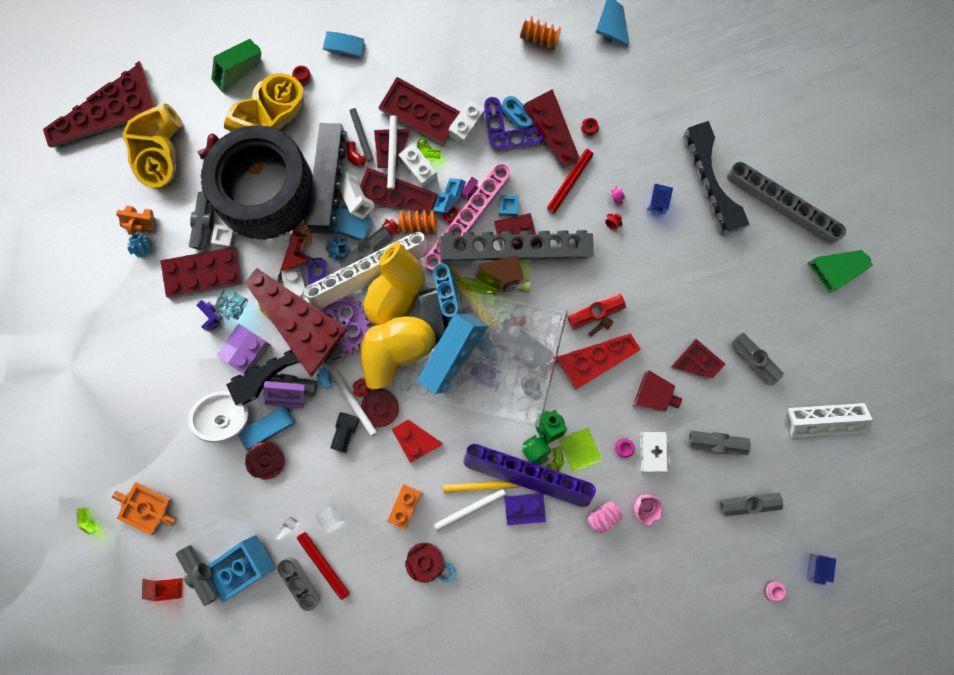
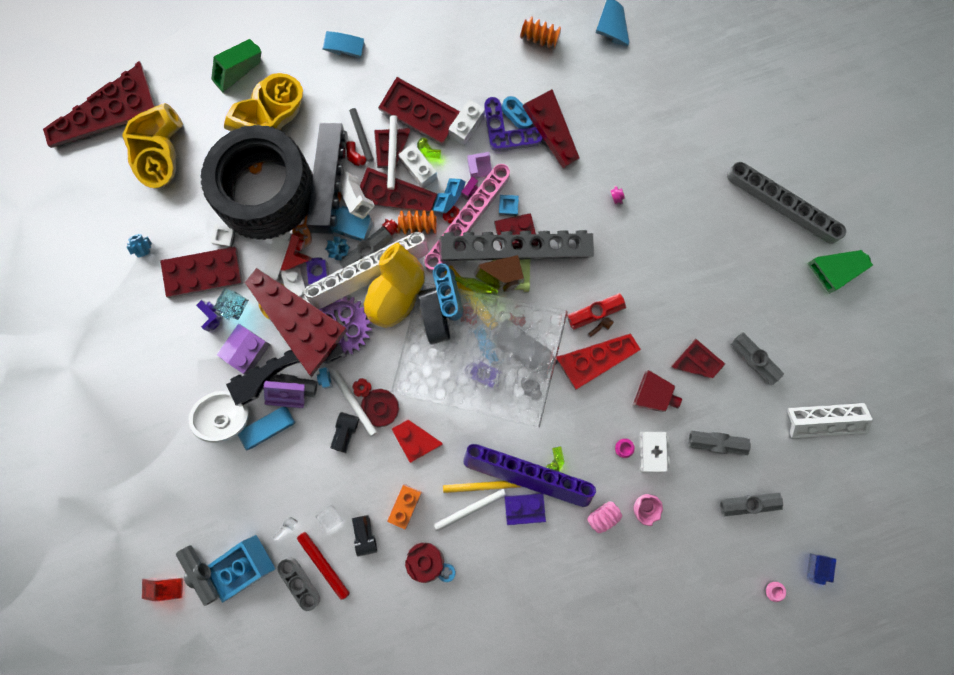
(84, 522): clear neon green arm -> none
(134, 221): orange hips -> none
(143, 508): orange plate -> none
(201, 223): dark grey piece -> none
(211, 140): dark red arm -> none
(264, 460): dark red tile -> none
(302, 74): red plate -> none
(364, 539): none -> black piece
(394, 344): yellow piece -> none
(451, 352): dark azure wedge -> none
(479, 165): none -> lavender panel
(536, 450): green head -> none
(552, 426): green brick -> none
(570, 181): red axle -> none
(580, 449): clear neon green piece -> none
(590, 122): red plate -> none
(613, 221): red plate -> none
(659, 199): clear blue brick -> none
(729, 214): black arch -> none

